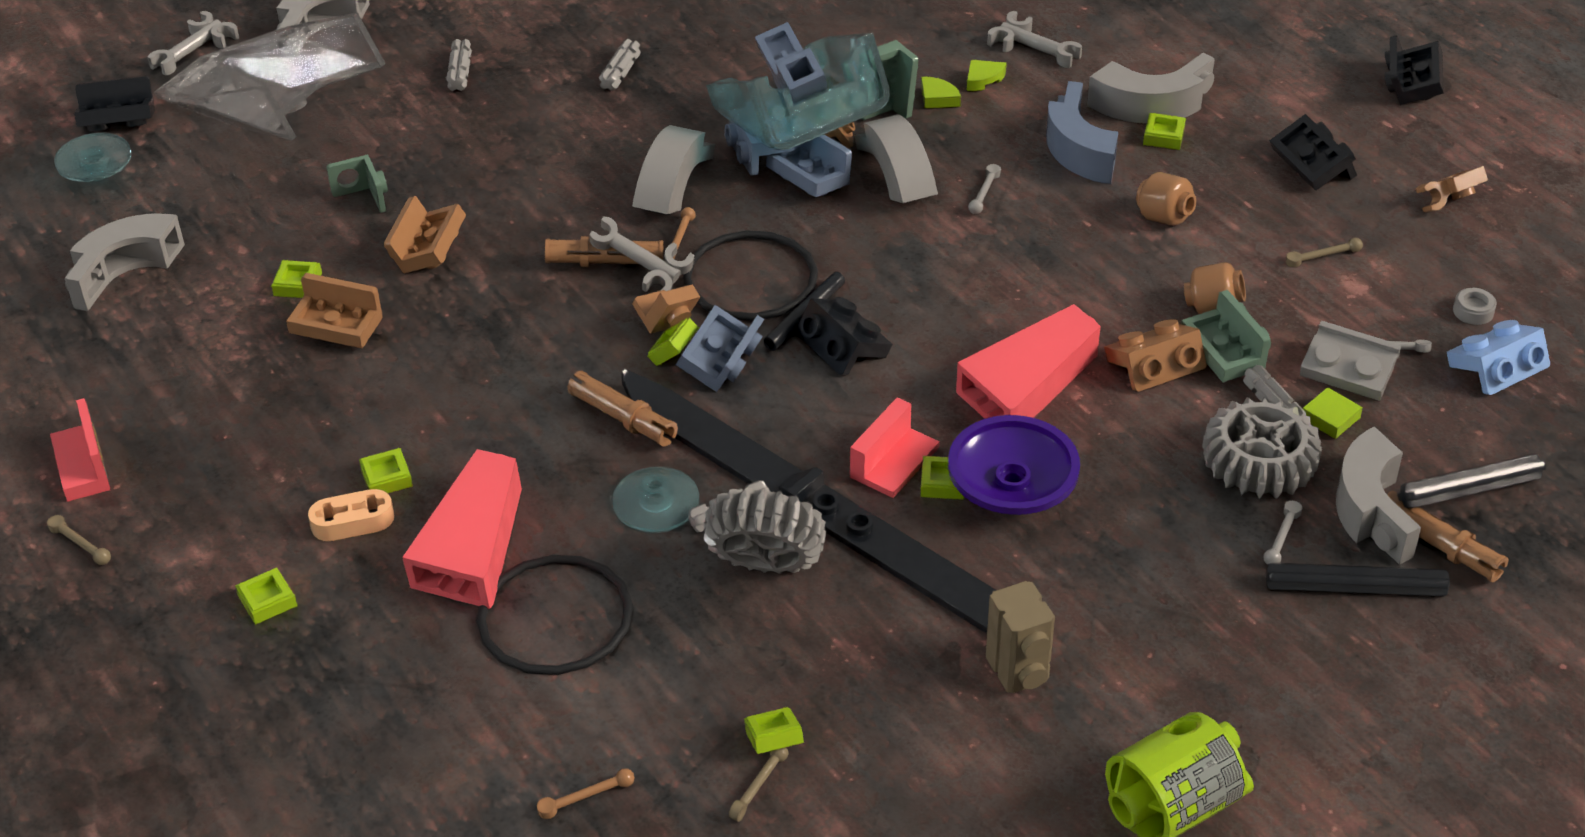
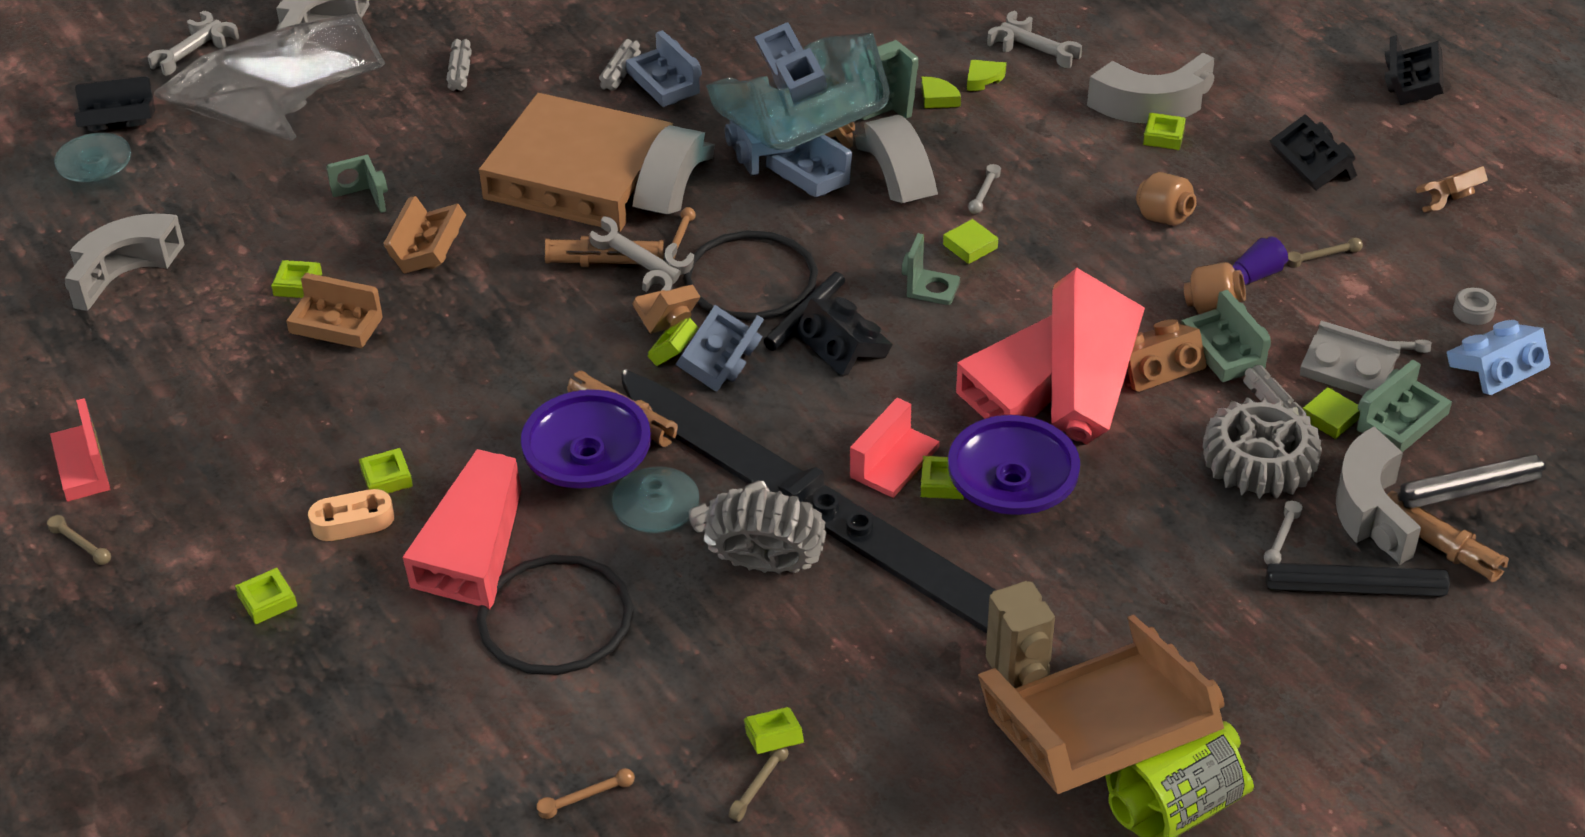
(570, 160): none -> medium nougat panel
(585, 438): none -> dark purple dish
(666, 72): none -> sand blue bracket
(918, 277): none -> sand green bracket
(970, 241): none -> lime tile
(1077, 143): sand blue arch -> none
(1090, 353): none -> coral slope
(1106, 710): none -> medium nougat panel
(1262, 259): none -> dark purple cone
(1402, 407): none -> sand green bracket

